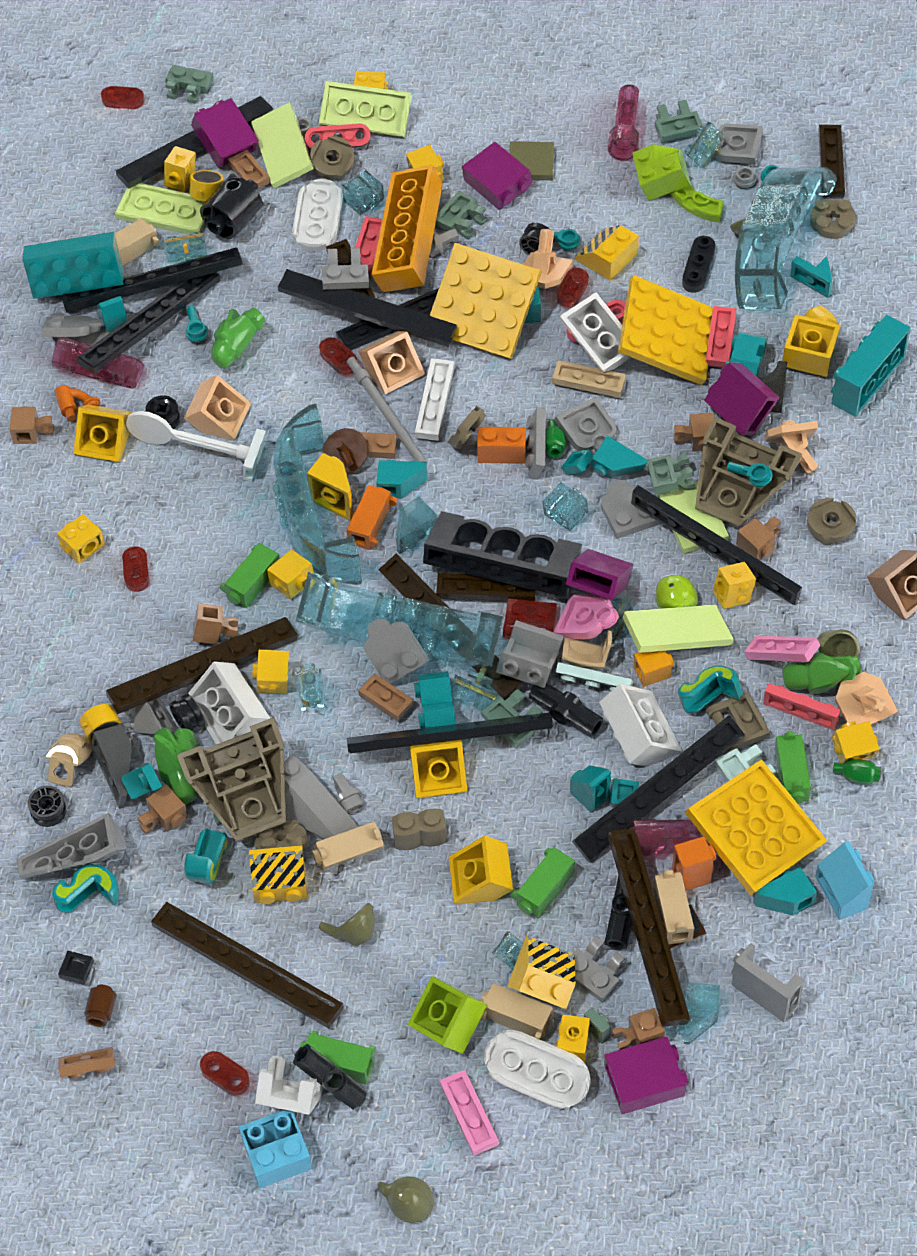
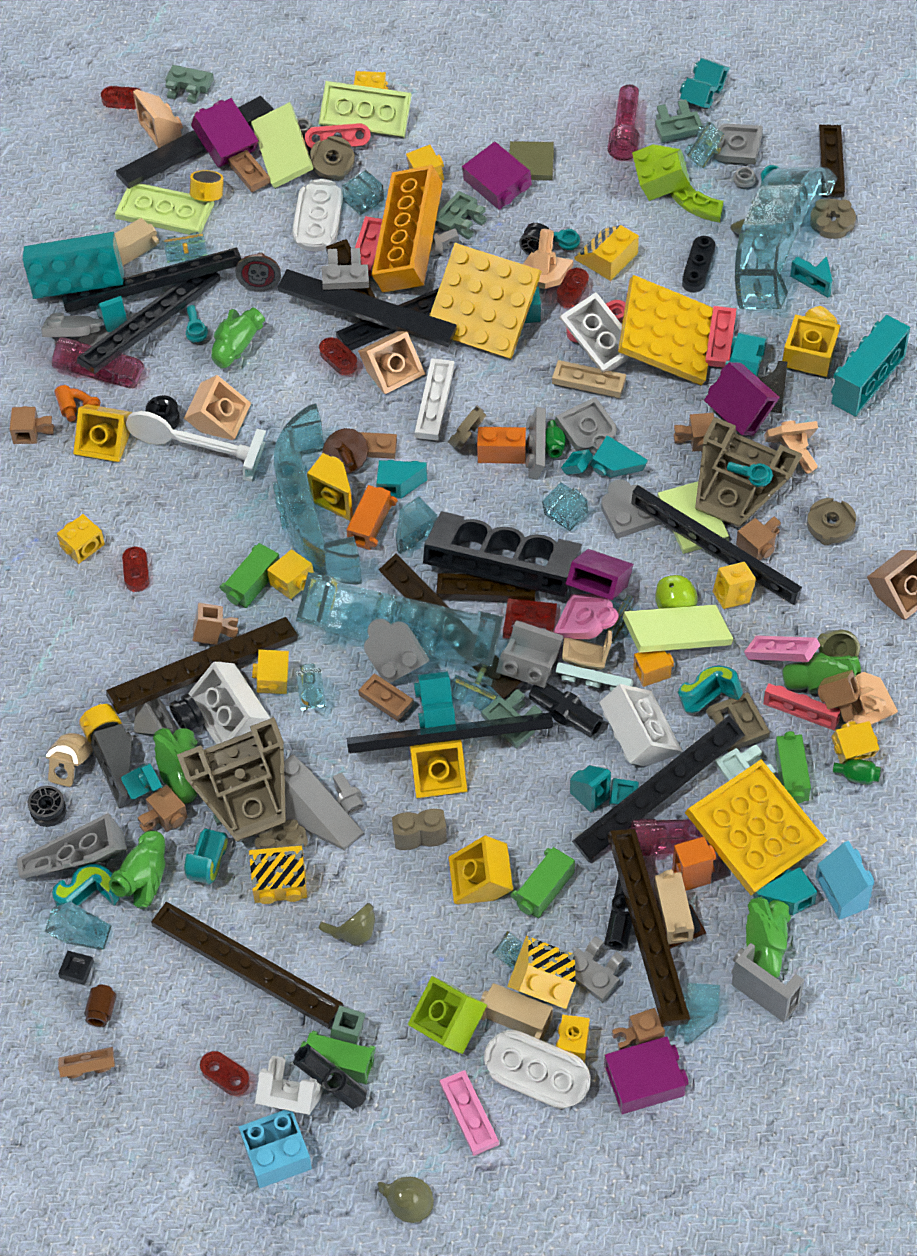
(77, 927): none -> clear light blue slope
(141, 870): none -> bright green animal
(157, 118): none -> light nougat slope
(178, 168): yellow head -> none
(231, 206): black cylinder -> none
(258, 272): none -> shield
(347, 846): tan brick -> none
(348, 1025): none -> sand green brick
(363, 378): light grey bar -> none
(599, 1025): sand green plate -> none
(664, 476): sand green plate -> none
(708, 79): none -> teal brick
(768, 932): none -> bright green animal
(840, 692): none -> medium nougat brick

